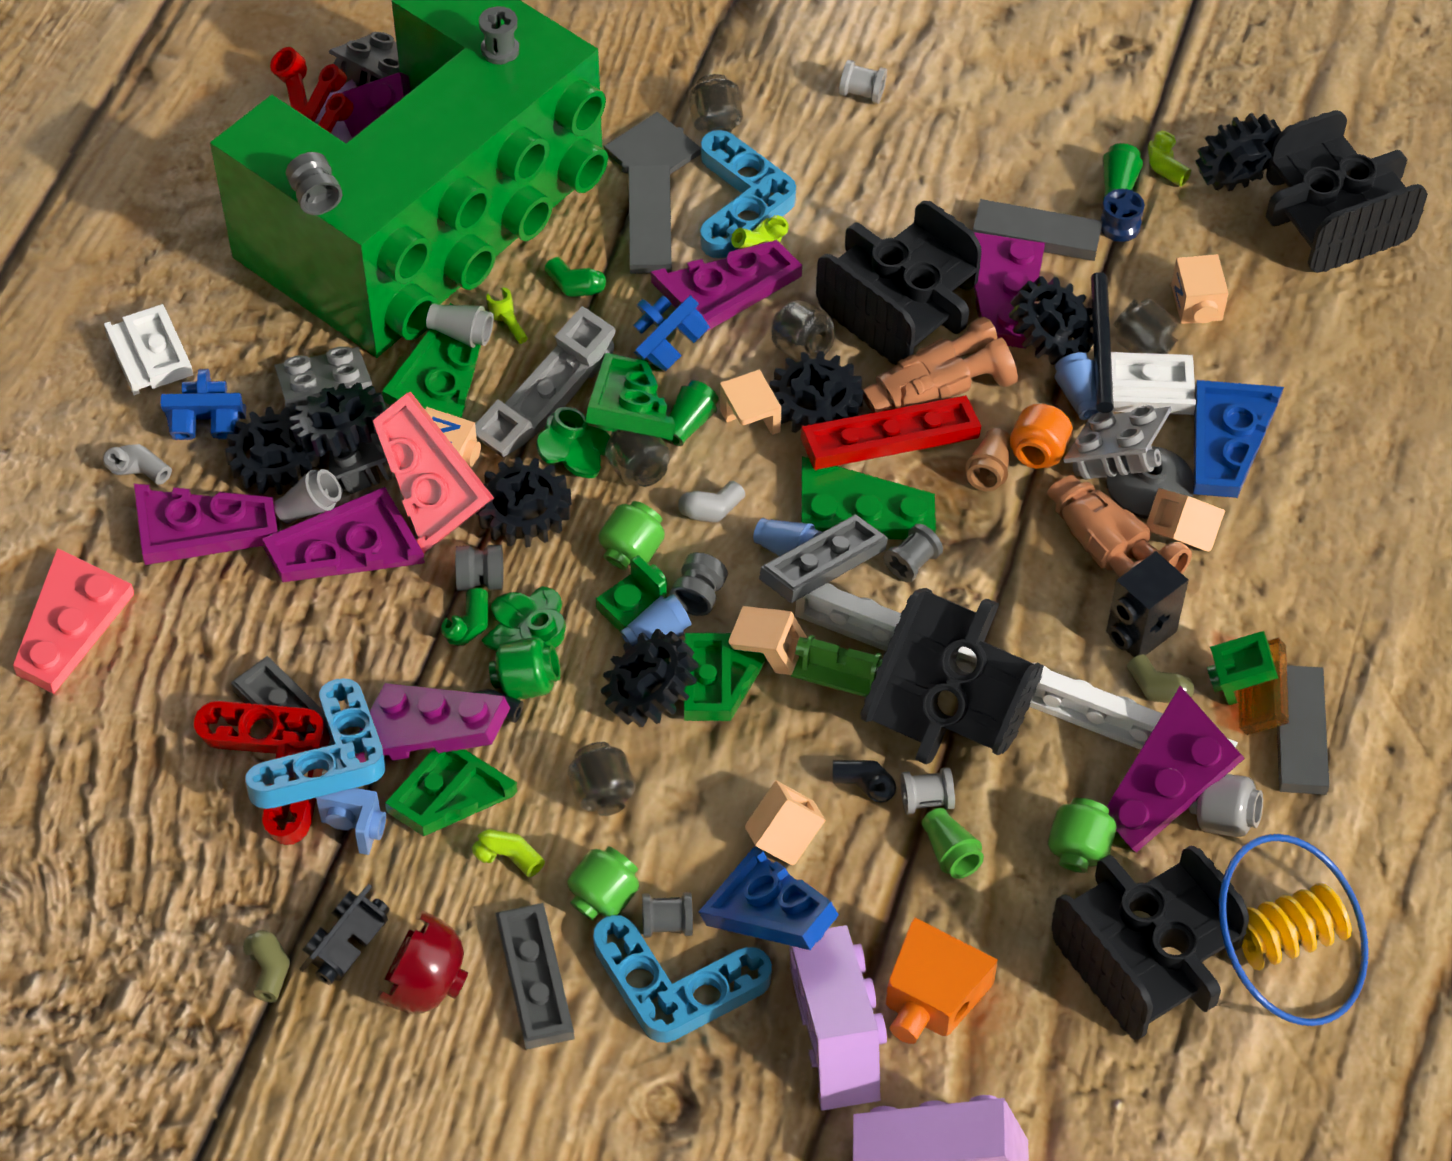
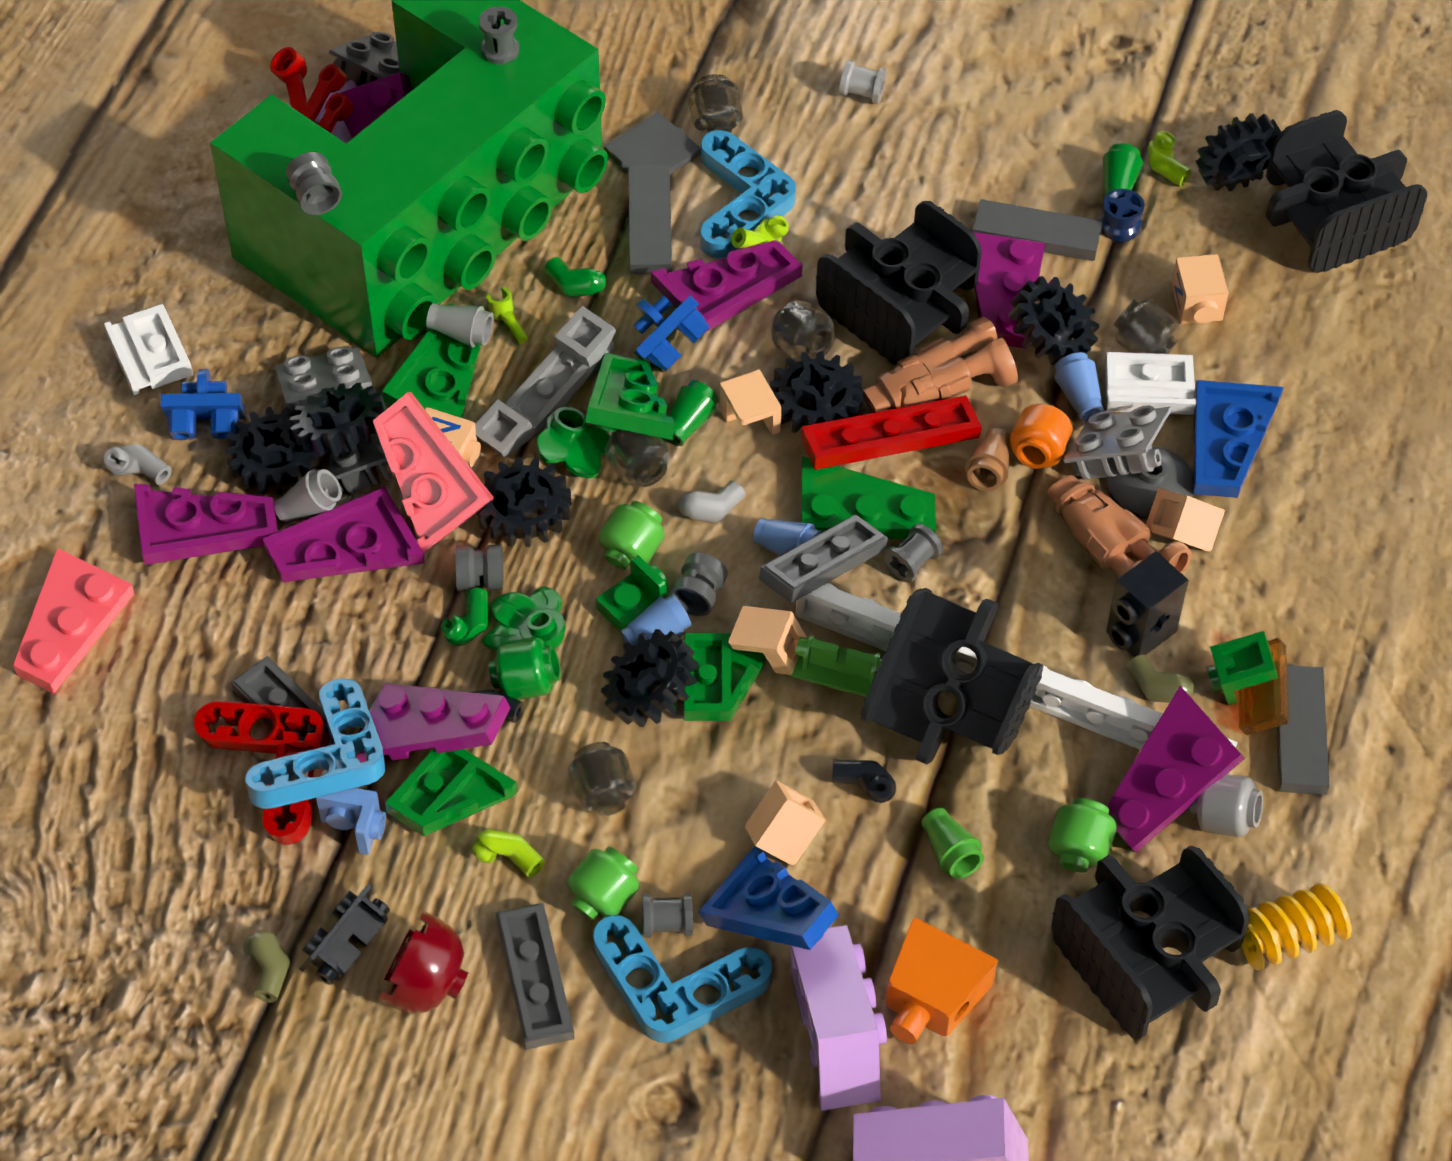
(927, 790): light grey bush -> none
(1102, 343): black bar -> none
(1230, 950): blue piece -> none

